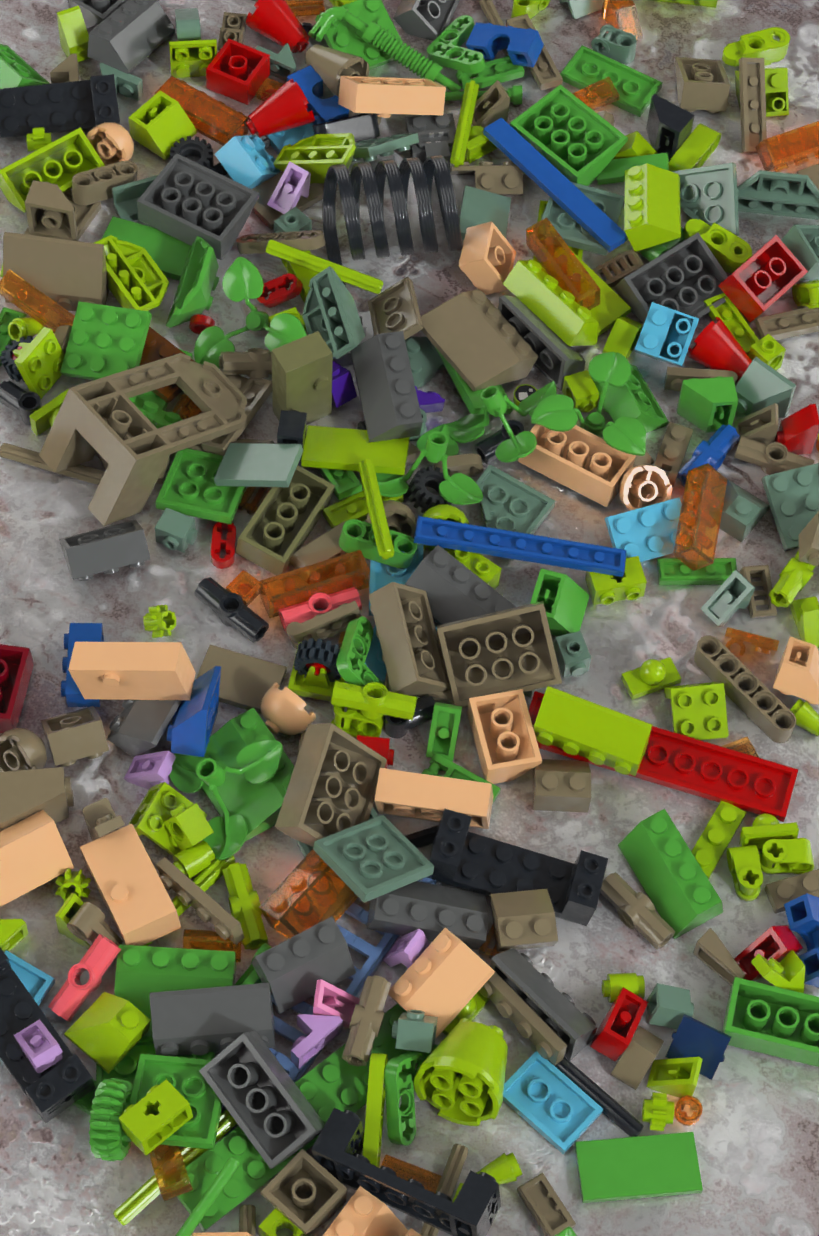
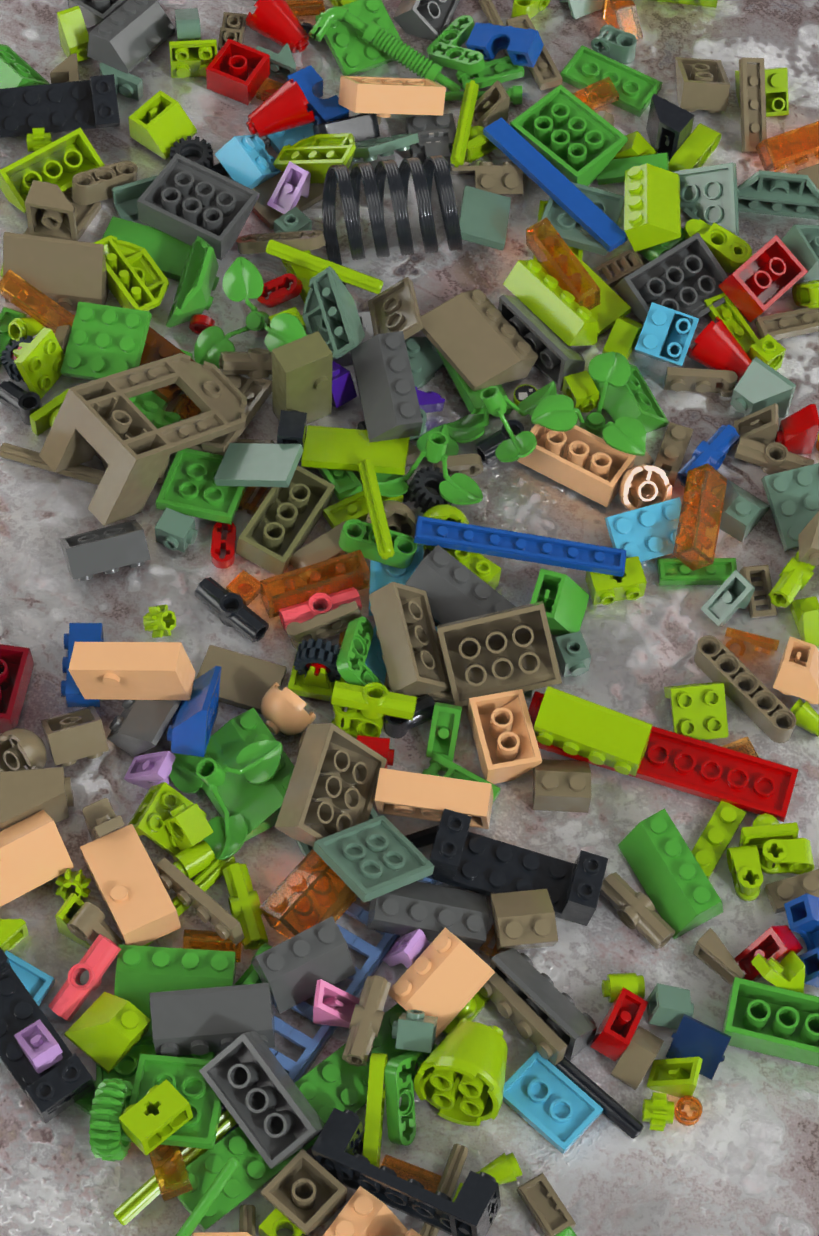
(111, 142): light nougat cylinder -> none
(207, 114): clear orange brick -> none
(319, 1032): lavender slope -> none
(333, 64): dark tan cone -> none
(486, 257): light nougat brick -> none
(511, 503): sand green plate -> none
(638, 1167): bright green tile -> none
(650, 677): lime tile -> none
(708, 402): bright green slope -> none
(766, 44): lime piece -> none

